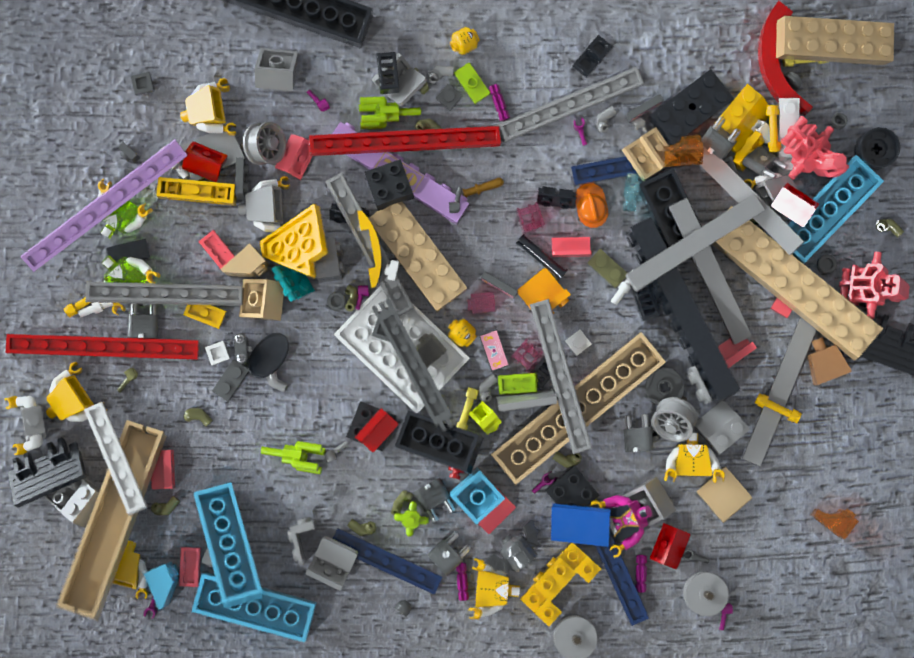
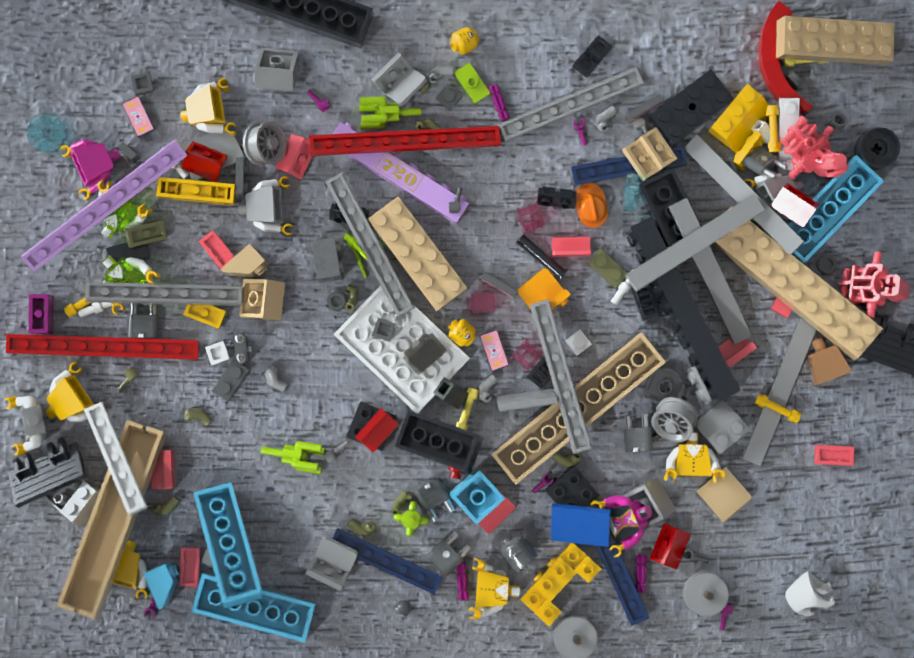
(41, 314): none -> magenta brick
(56, 137): none -> clear light blue plate
(92, 163): none -> dark pink torso
(138, 116): none -> bright pink tile
(145, 233): none -> olive plate
(268, 355): black piece -> none
(294, 283): teal plate -> none
(297, 242): yellow wing -> none
(303, 525): light grey bracket -> none
(352, 242): none -> lime plant
(362, 291): magenta hand -> none
(375, 272): yellow slope -> none
(388, 89): black slope -> none
(389, 184): black brick -> none
(391, 270): white plate -> none
(413, 365): dark grey hinge -> none
(451, 393): none -> pearl dark grey brick
(485, 418): neon yellow arch -> none
(492, 184): pearl gold piece -> none
(517, 383): lime plate -> none
(685, 152): clear orange arch -> none
(718, 140): dark grey piece -> none
(803, 594): none -> white piece
(834, 455): none -> coral plate
(839, 523): clear orange arch -> none
(889, 225): olive arm -> none

